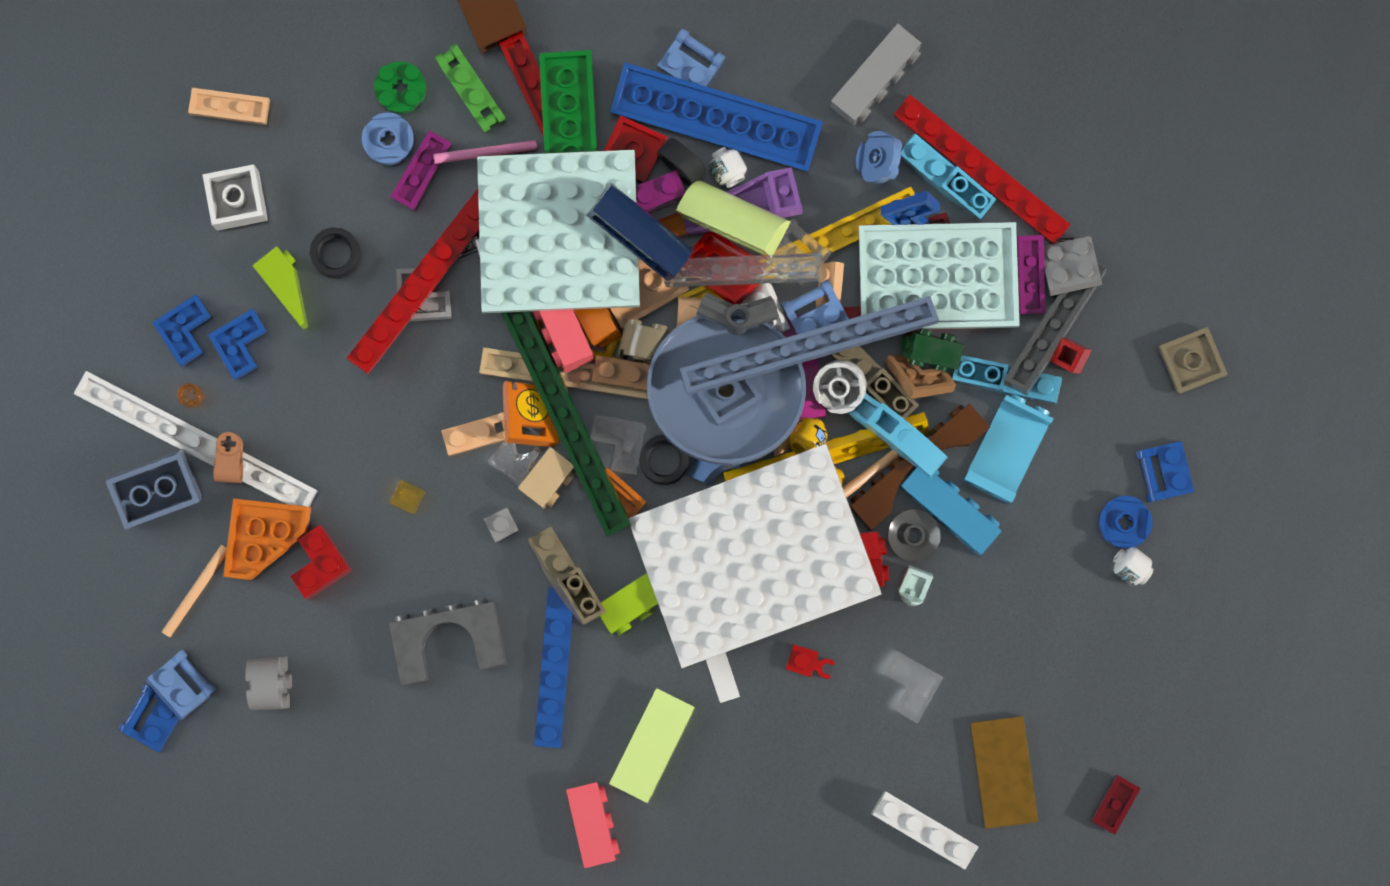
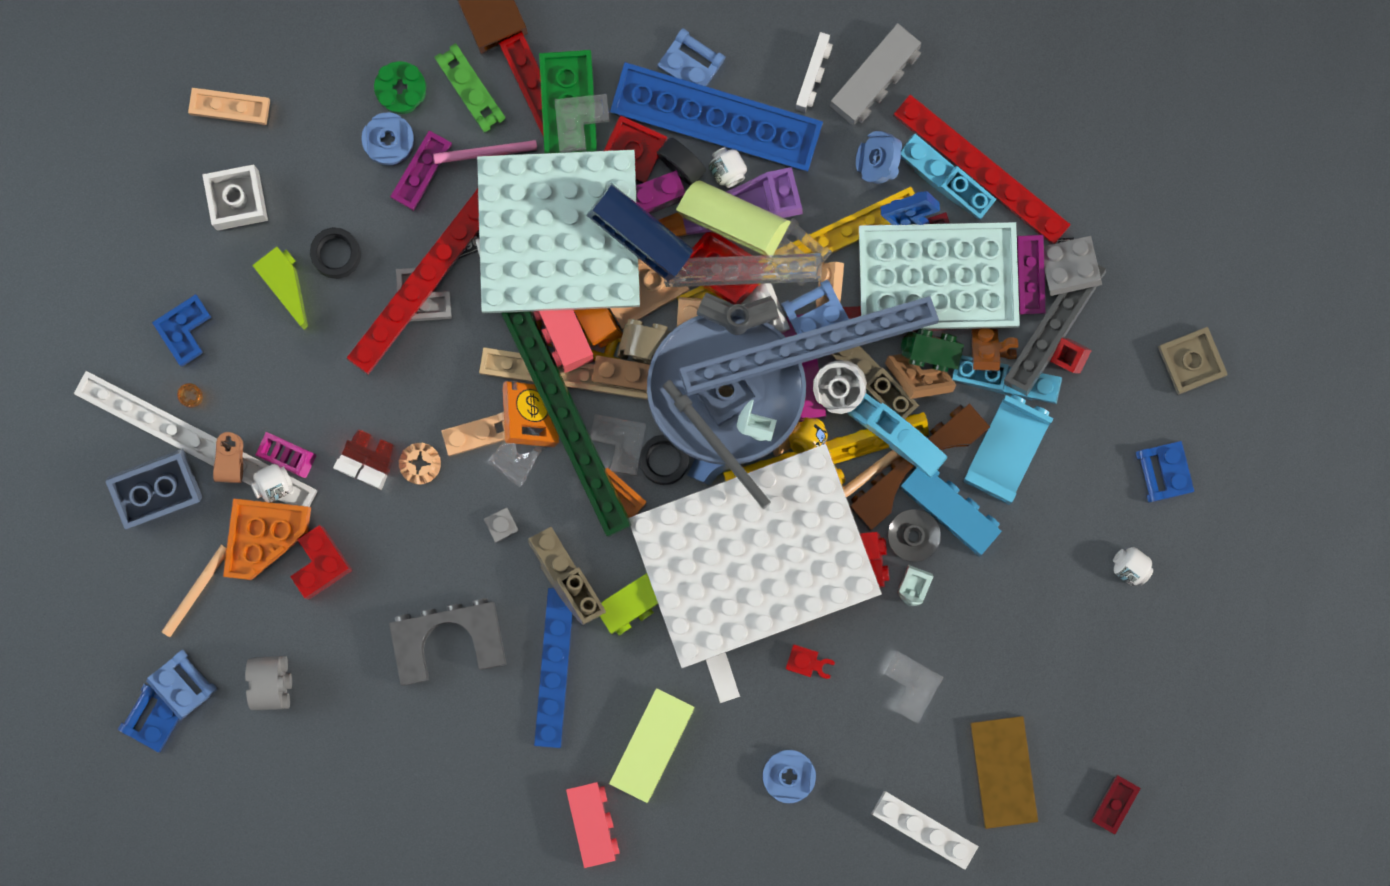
(231, 342): blue plate -> none
(271, 483): none -> white head
(300, 462): none -> dark pink slope
(364, 463): none -> hips
(407, 497): clear yellow plate -> none
(427, 472): none -> light nougat gear
(547, 479): tan brick -> none
(574, 114): none -> clear plate
(684, 405): none -> dark grey bar
(756, 426): none -> light aqua plate
(800, 766): none -> medium blue plate
(814, 73): none -> white plate
(988, 350): none -> dark orange plate
(1136, 512): blue plate -> none

